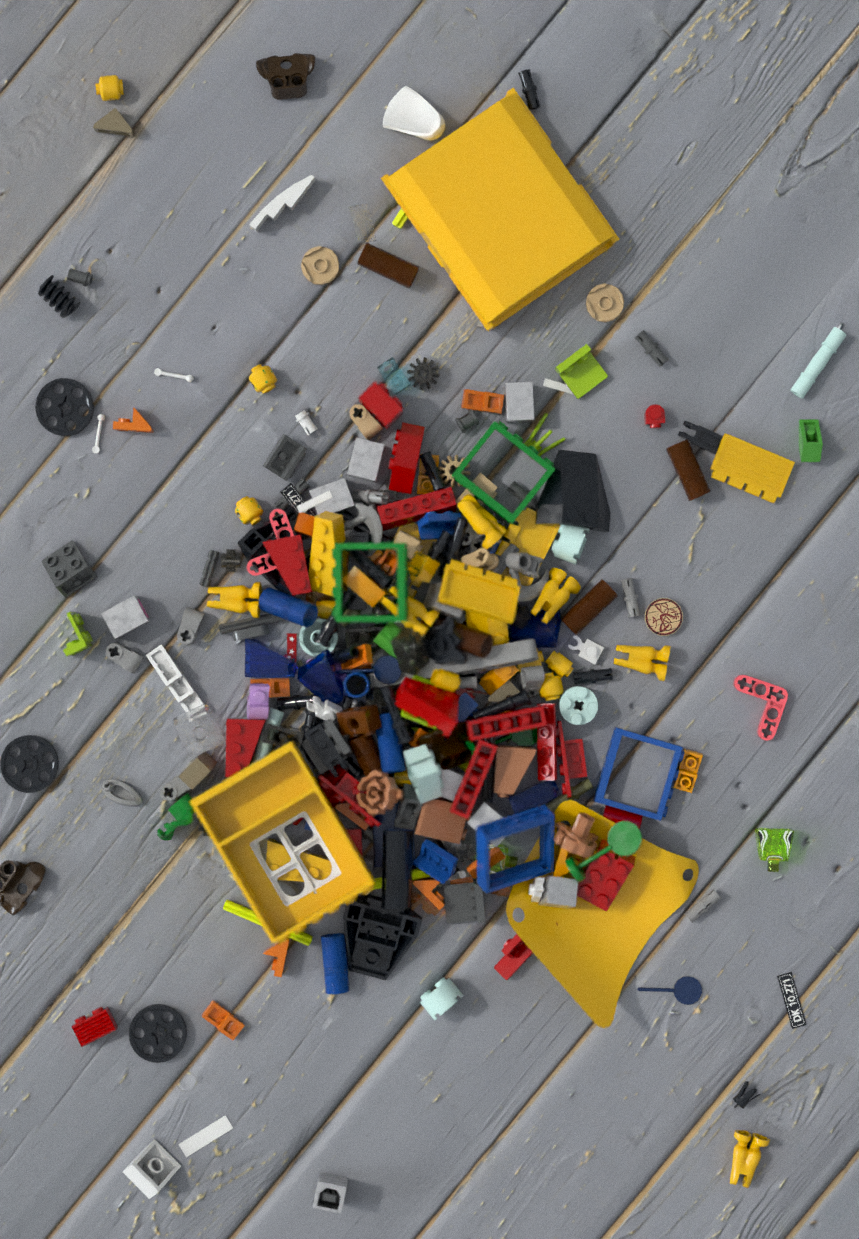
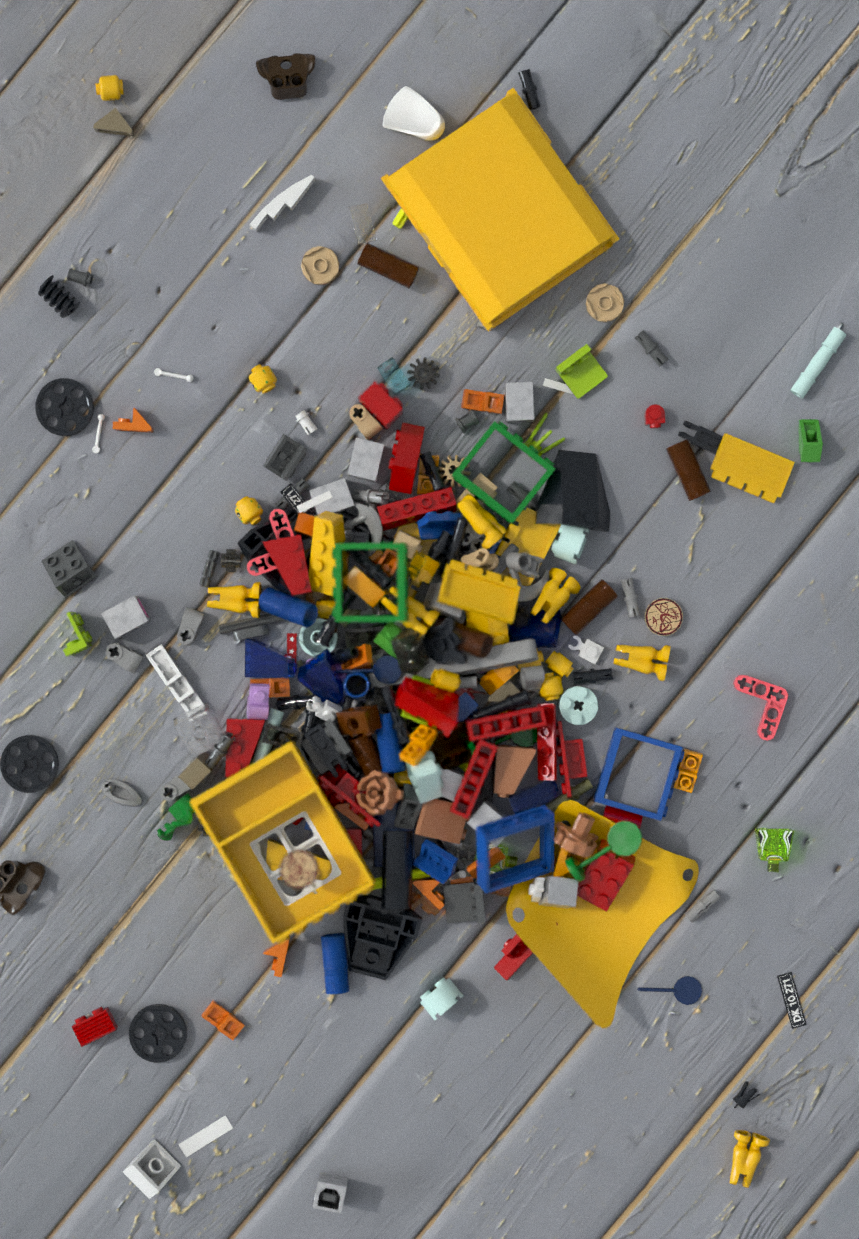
(220, 750): none -> dark grey pin
(249, 914): neon yellow axle -> none
(299, 869): none -> tile
(420, 743): none -> light orange slope

